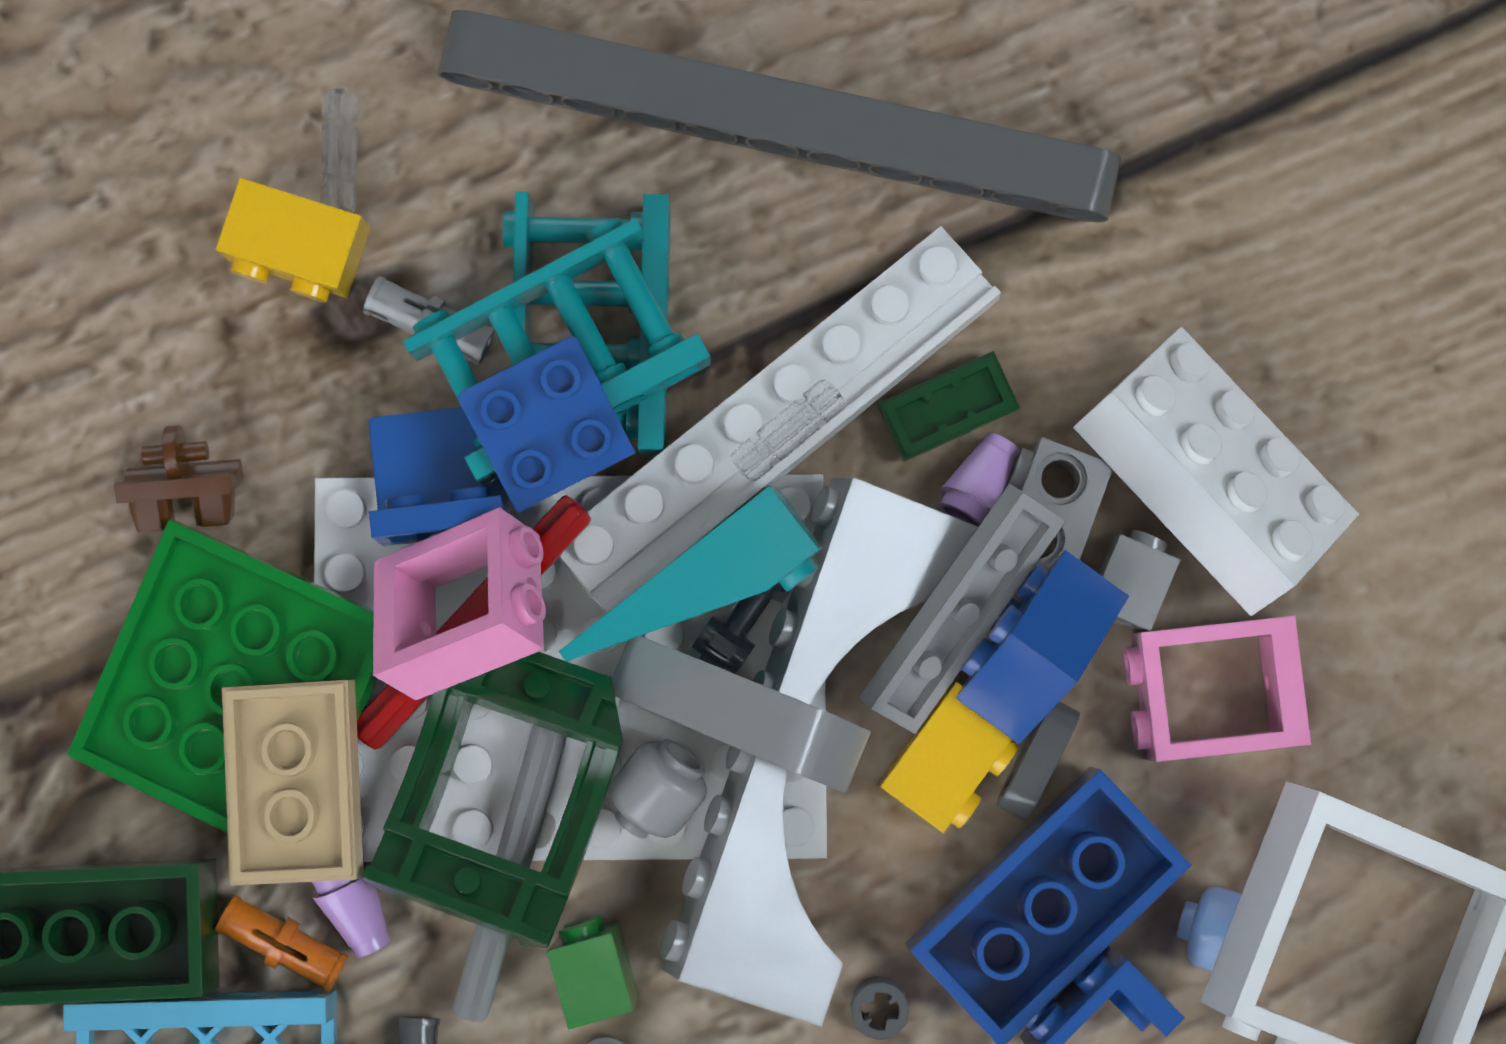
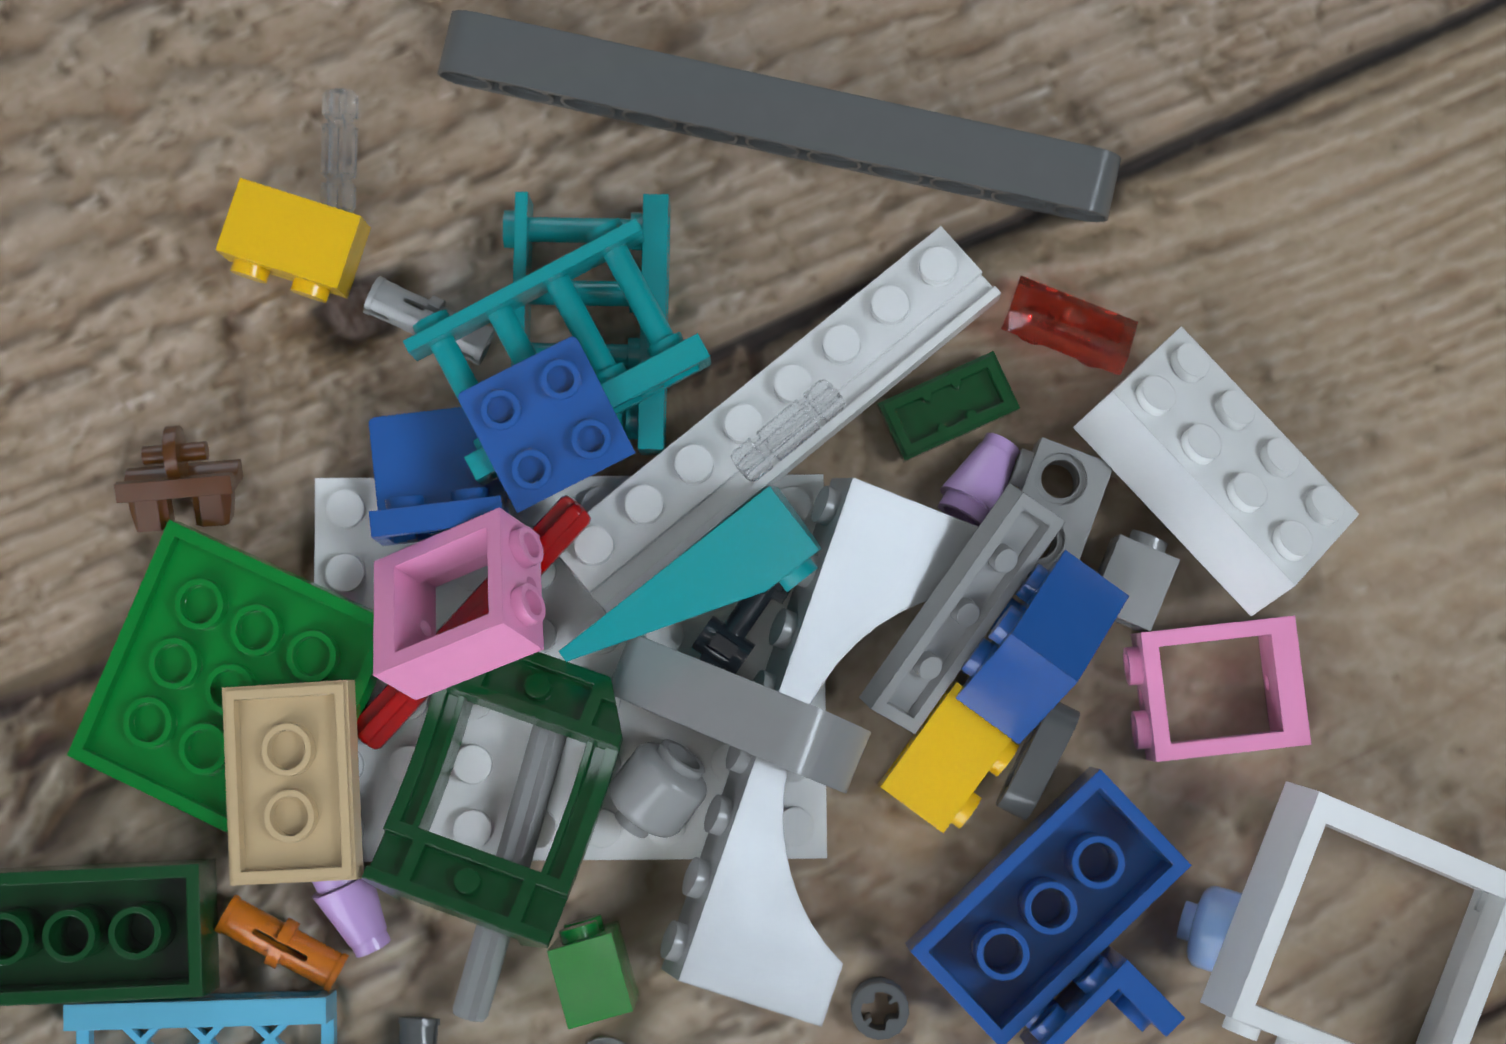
(1070, 326): none -> clear red plate

